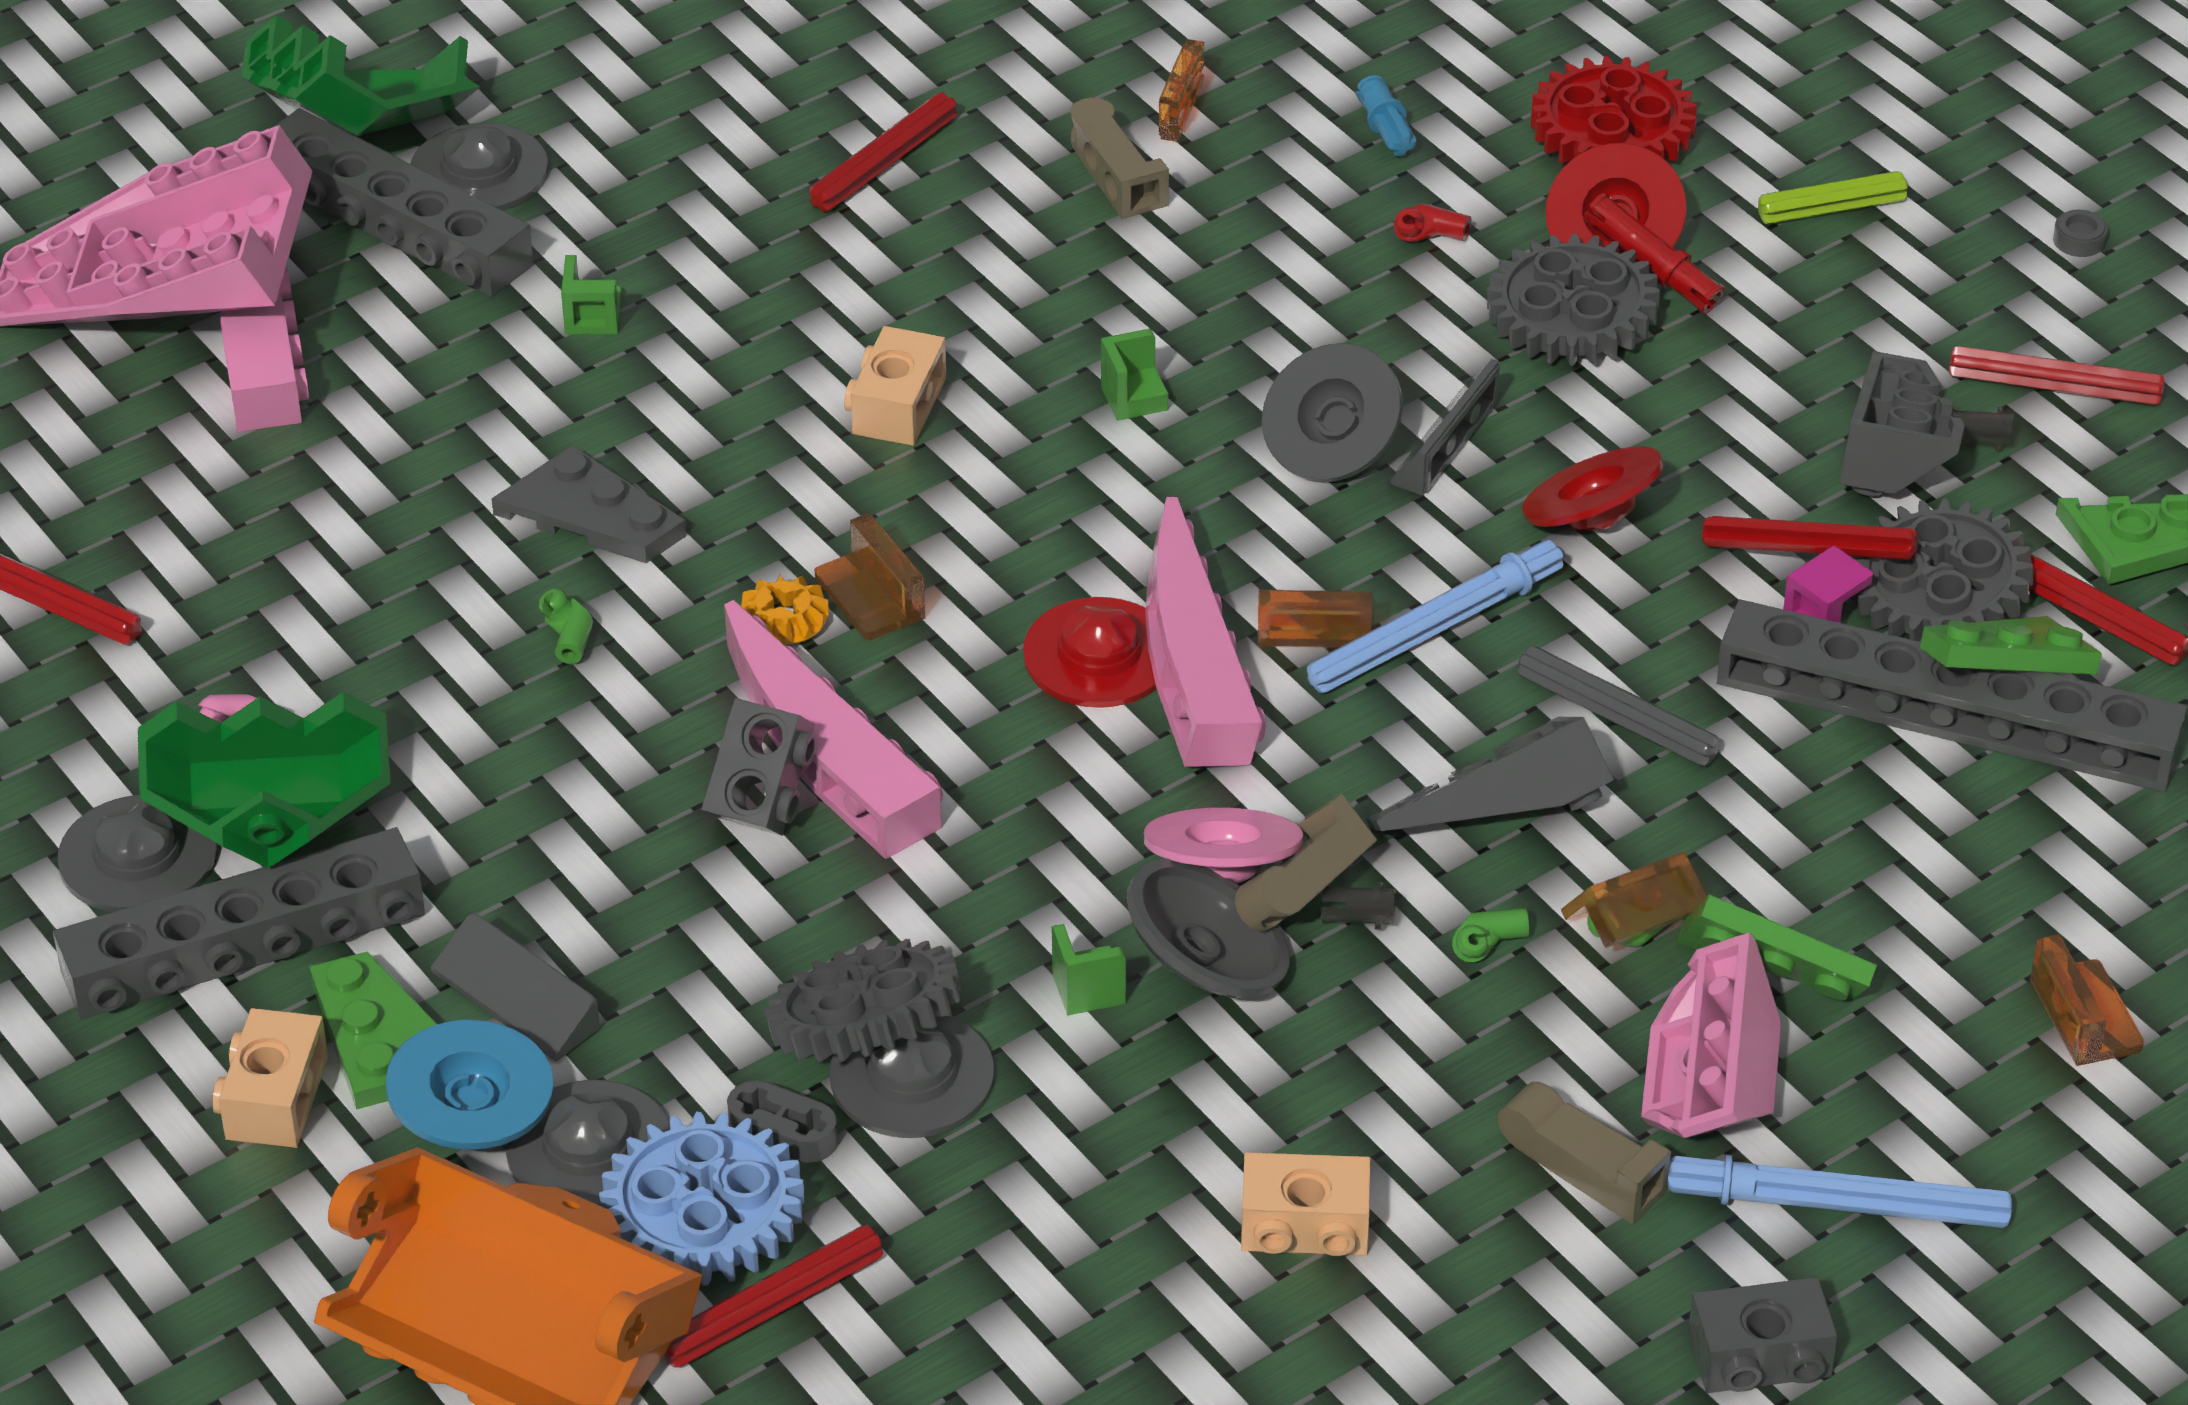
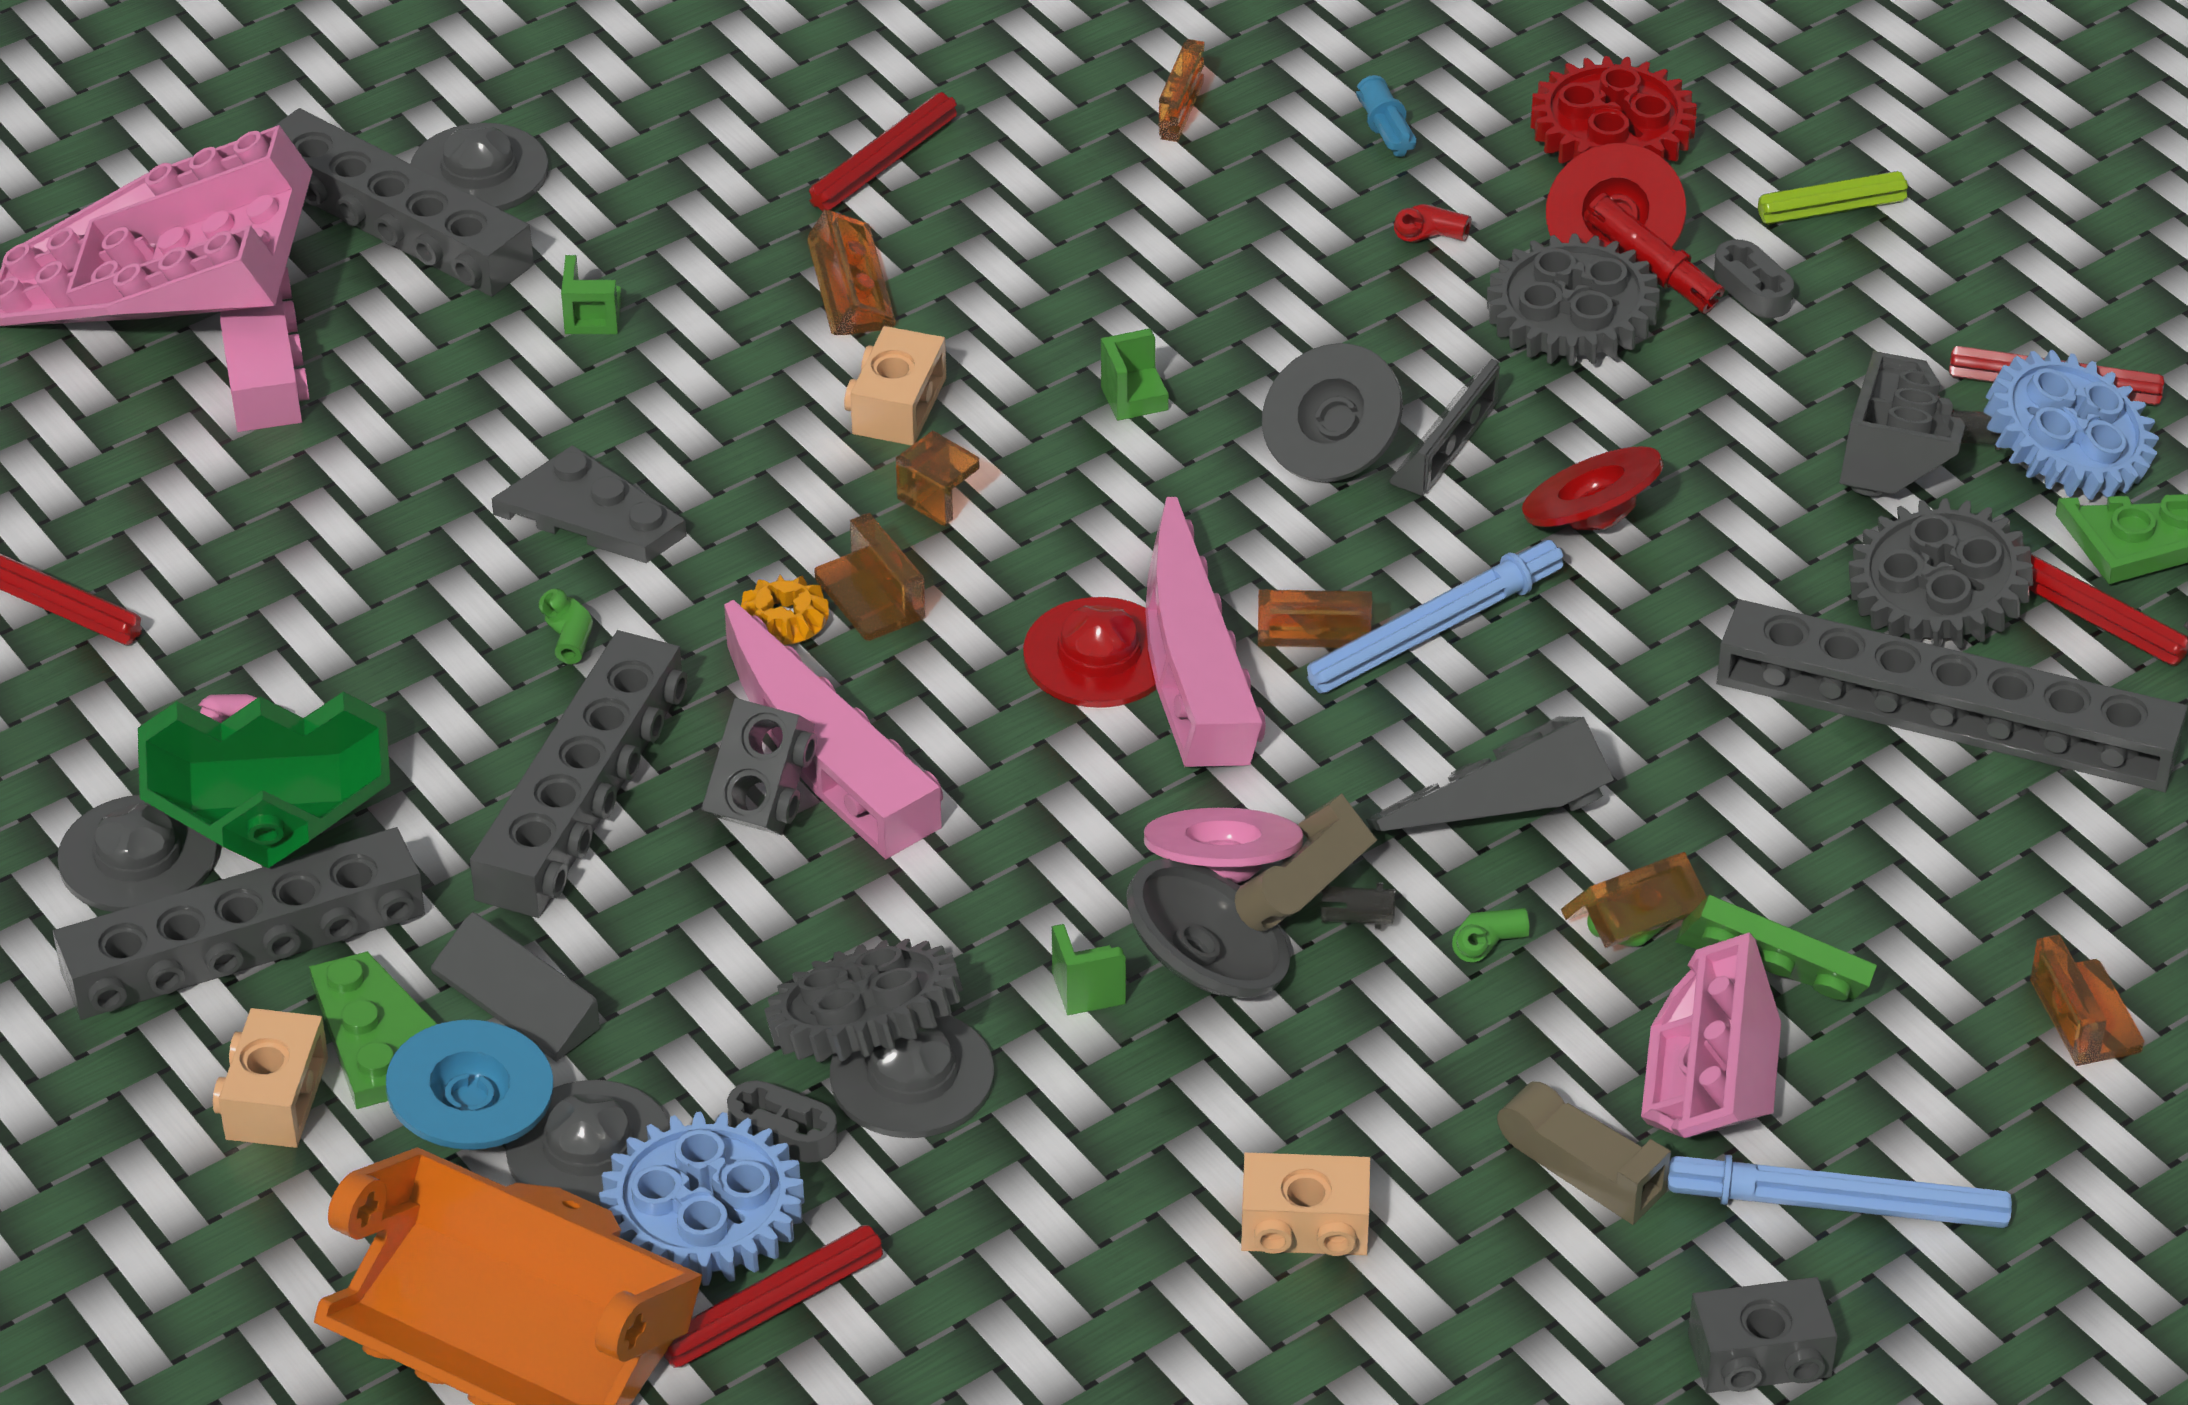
(352, 100): green panel -> none
(578, 774): none -> dark grey brick
(849, 275): none -> clear orange slope
(929, 474): none -> clear orange panel
(1114, 161): dark tan leg -> none
(1619, 706): dark grey axle -> none
(1753, 278): none -> dark grey beam
(1809, 537): red axle -> none
(1824, 584): dark pink panel -> none
(2011, 644): bright green wing -> none
(2071, 425): none -> light blue gear
(2080, 233): dark grey tile -> none

